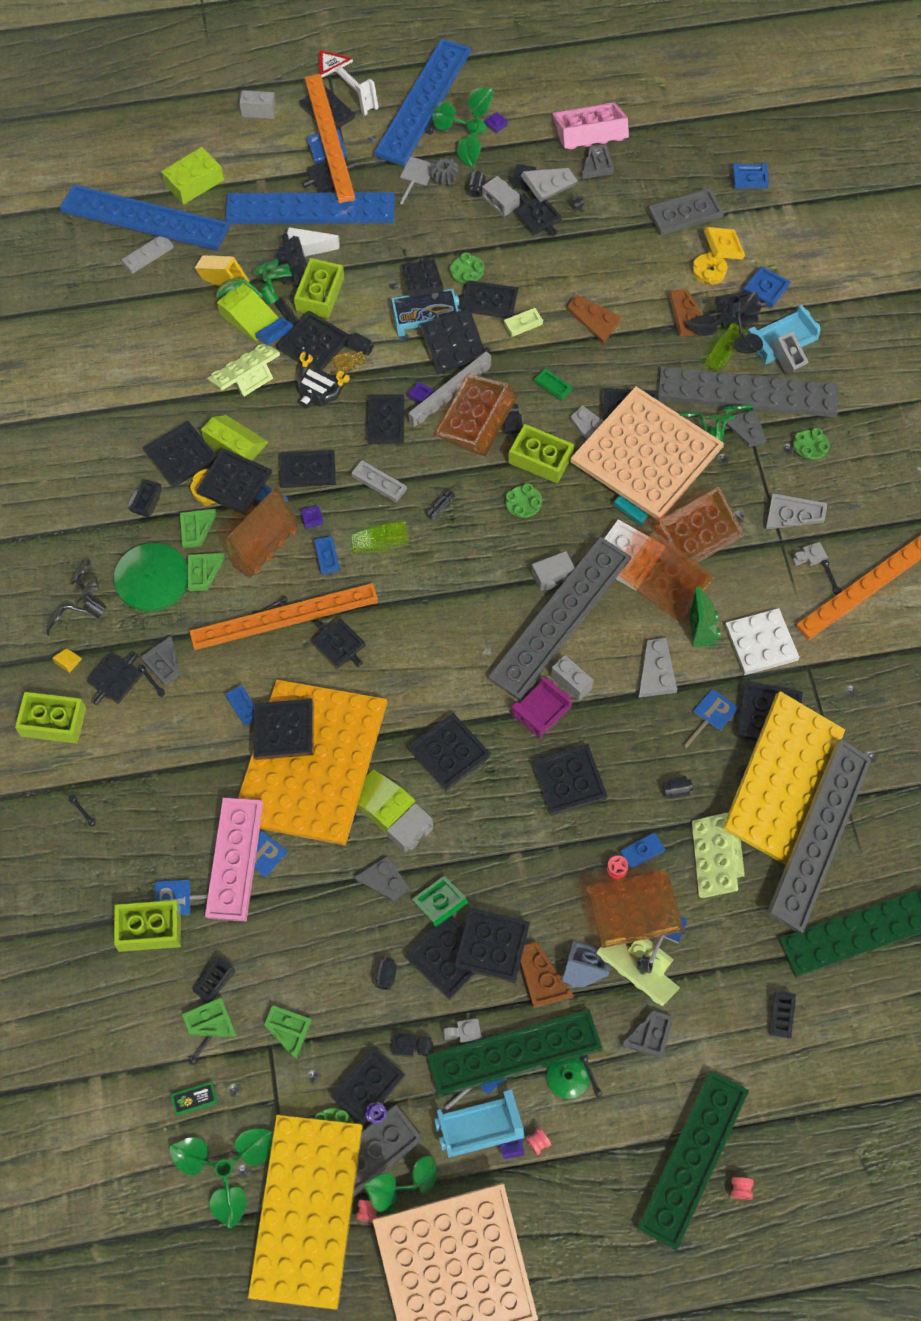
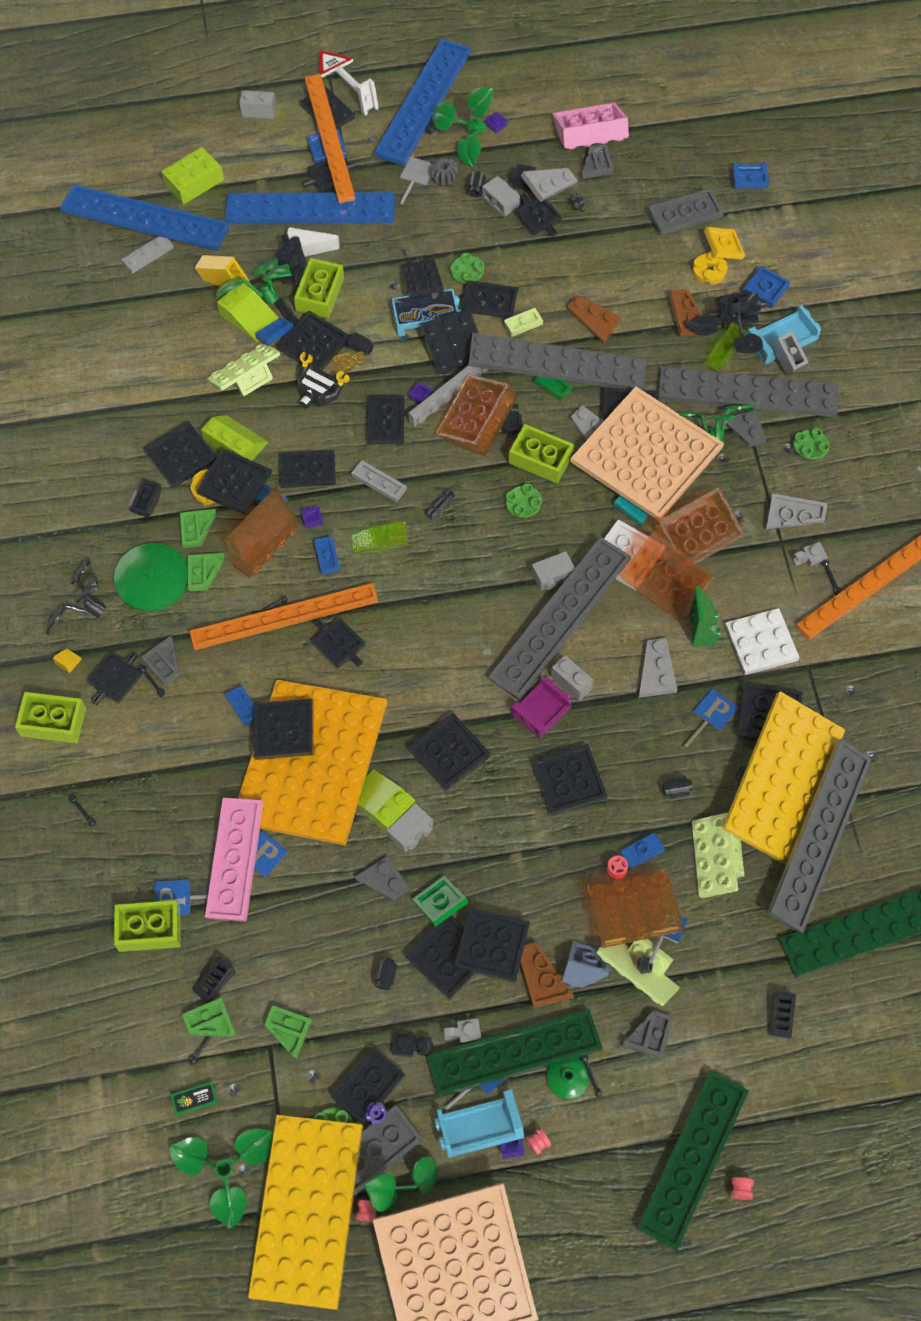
(557, 362): none -> dark grey plate

